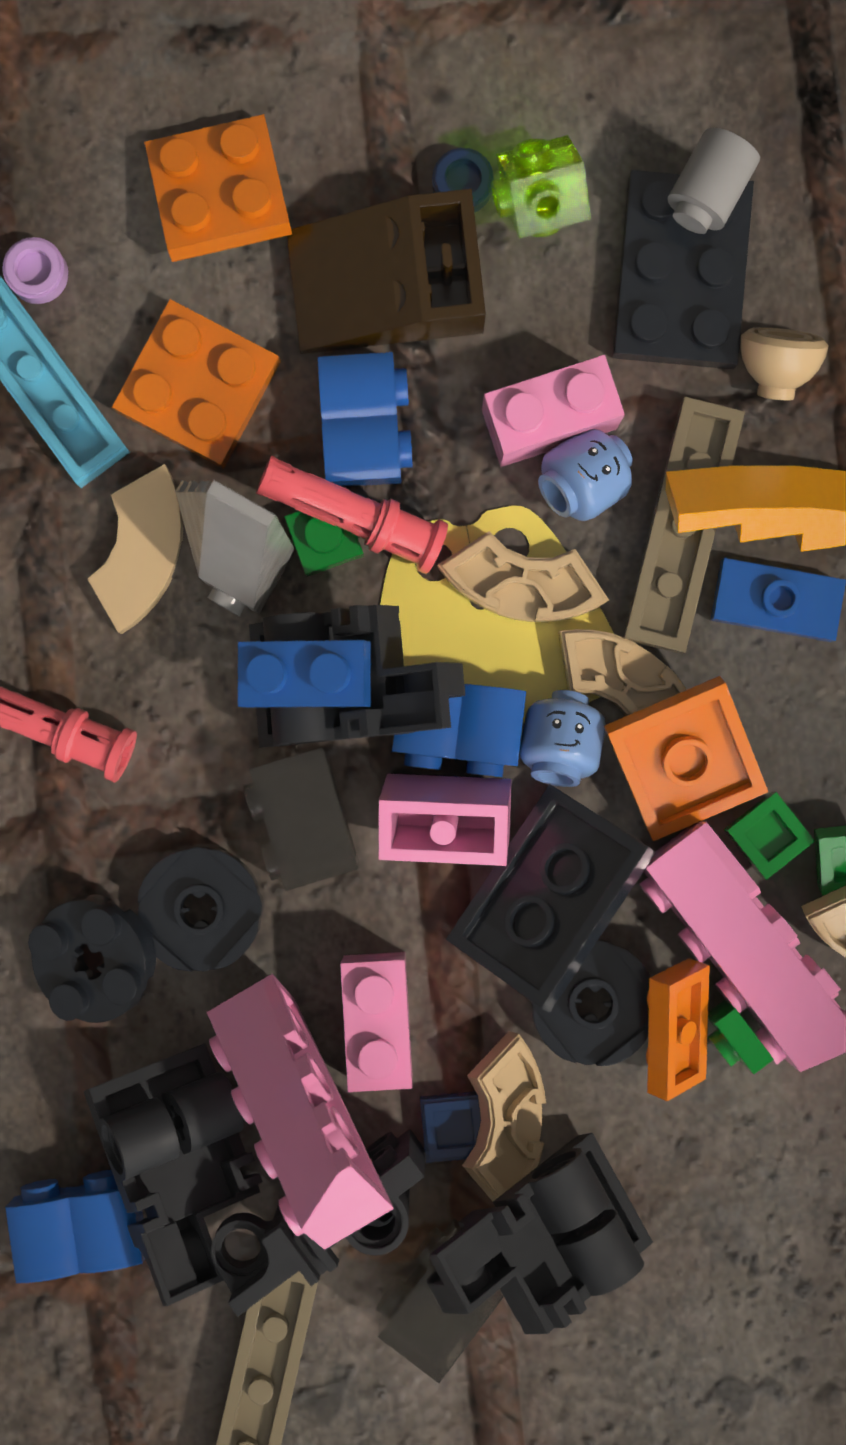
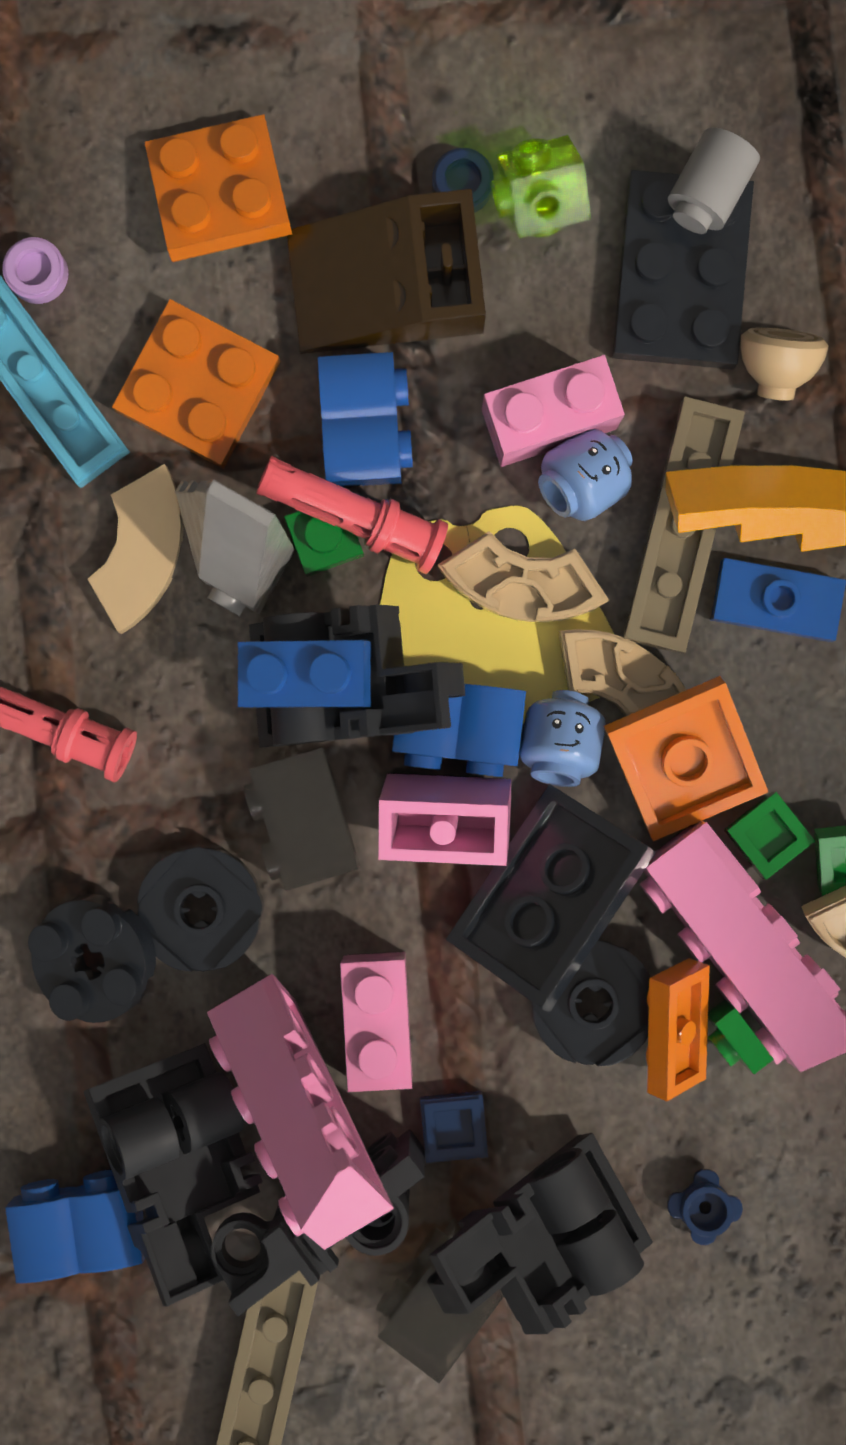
(511, 1116): tan tile -> none
(709, 1224): none -> dark blue plate

